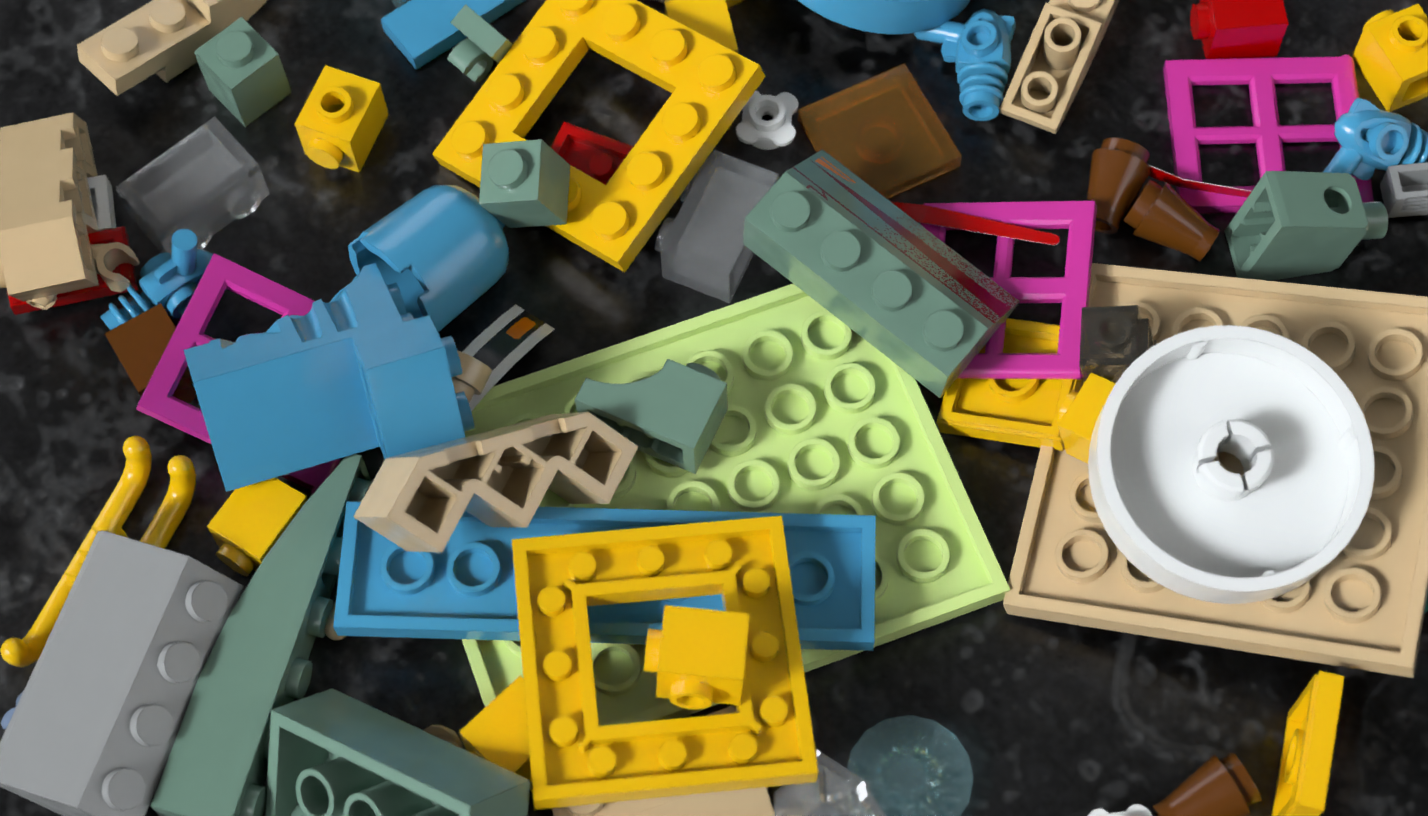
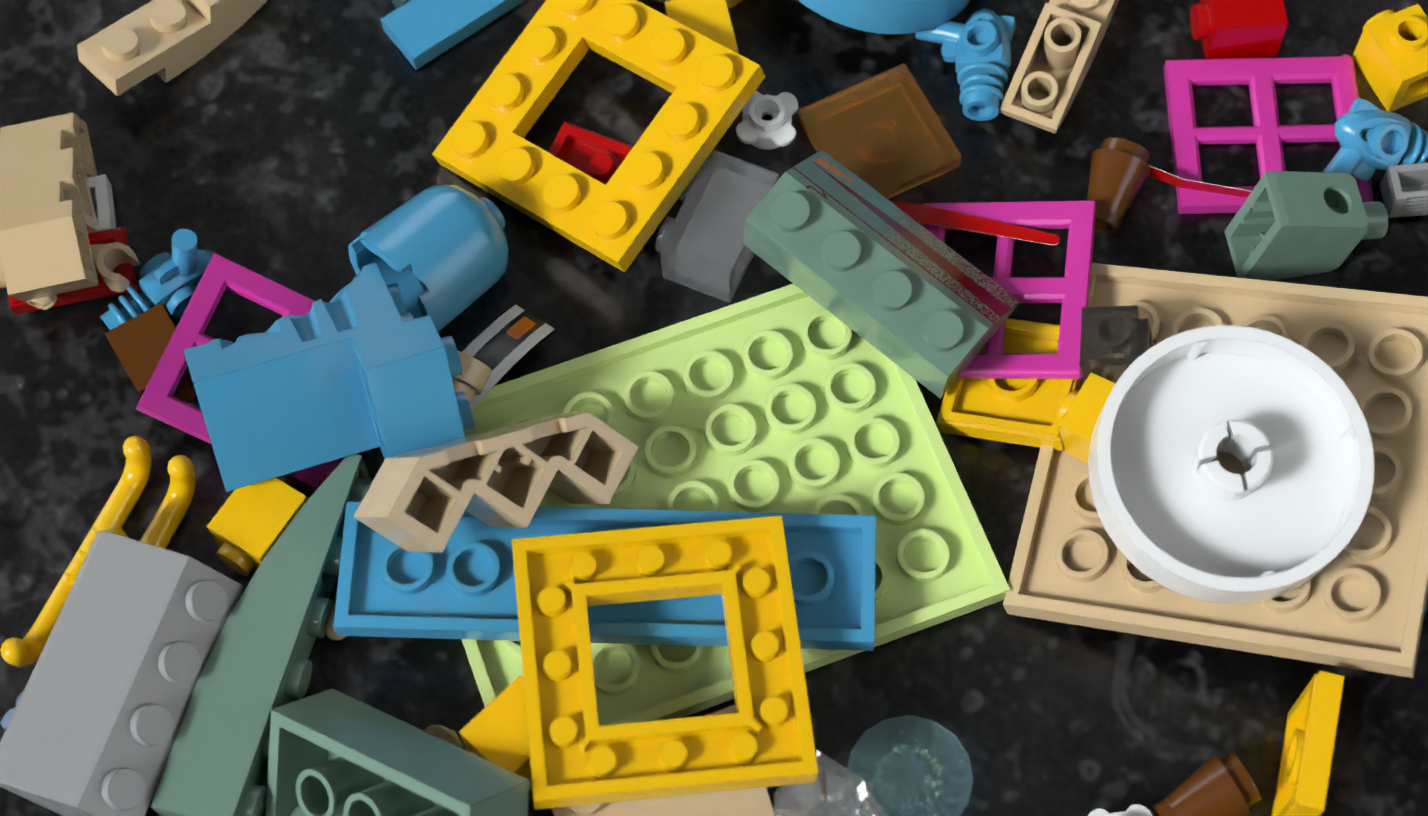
(194, 187): clear brick -> none
(243, 71): sand green brick -> none
(341, 119): yellow brick -> none
(483, 46): sand green tile -> none
(524, 183): sand green brick -> none
(665, 414): sand green arch -> none
(698, 656): yellow brick -> none
(1170, 221): reddish brown cone -> none

